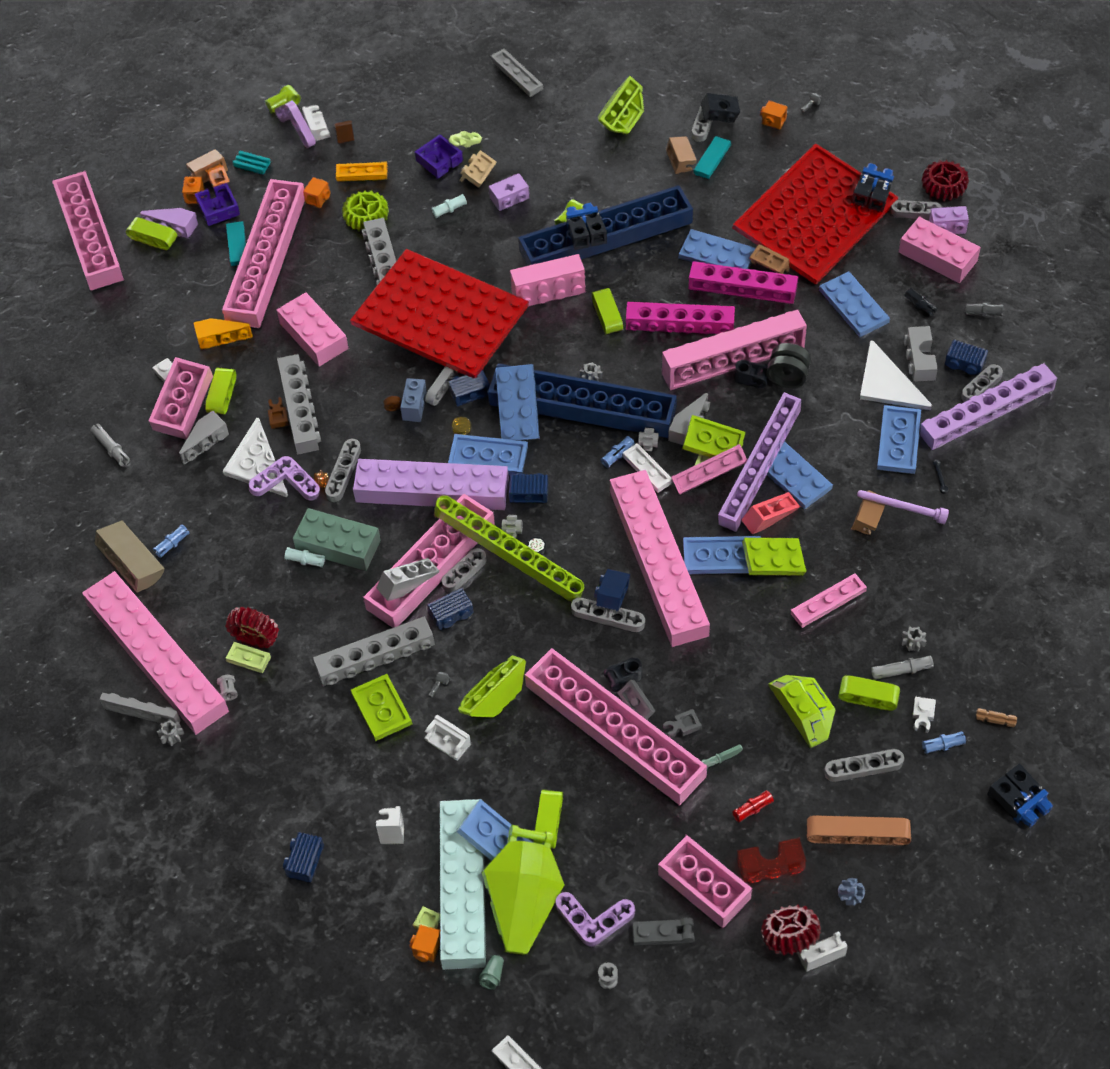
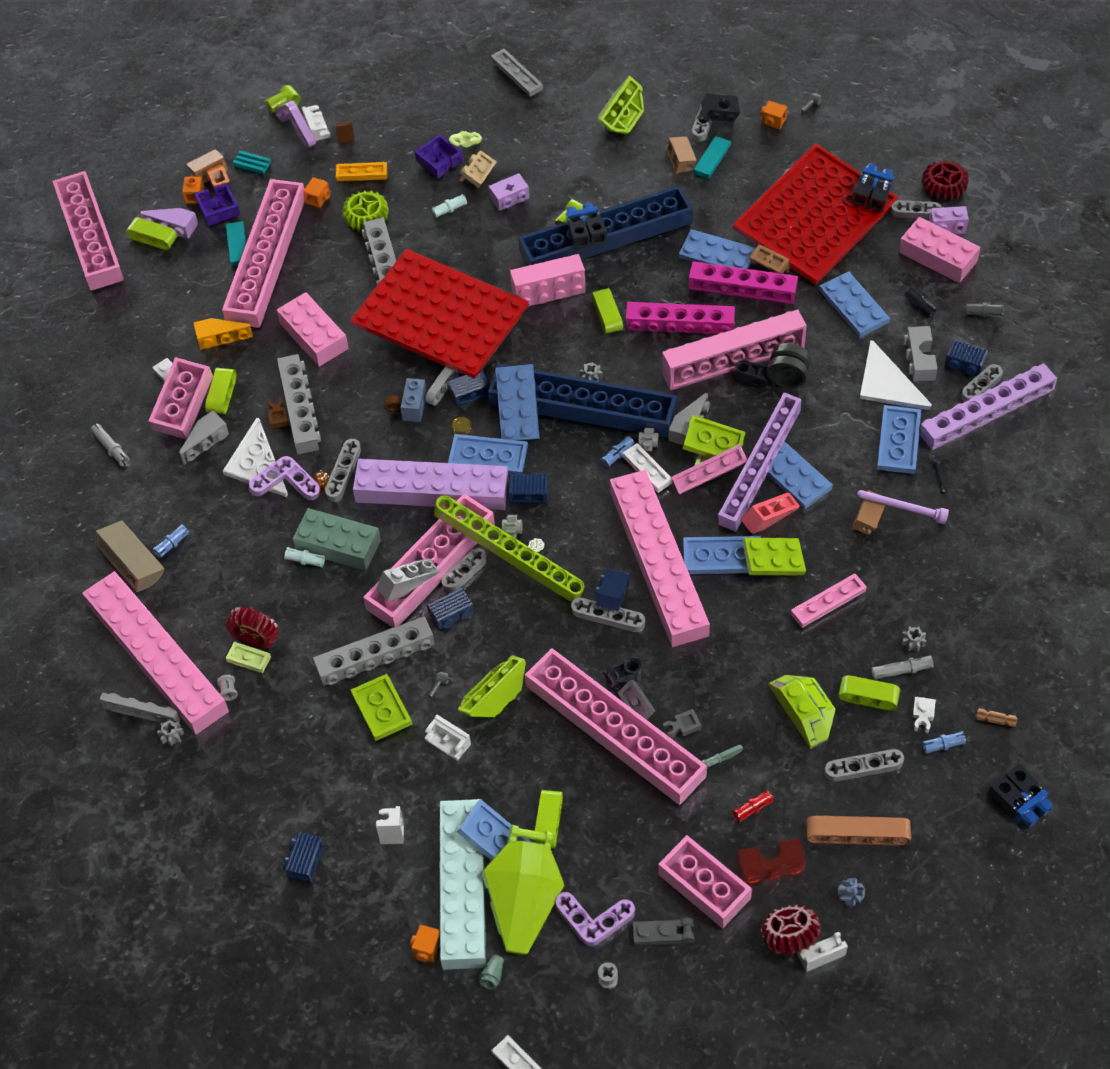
(427, 918): yellowish green tile -> none

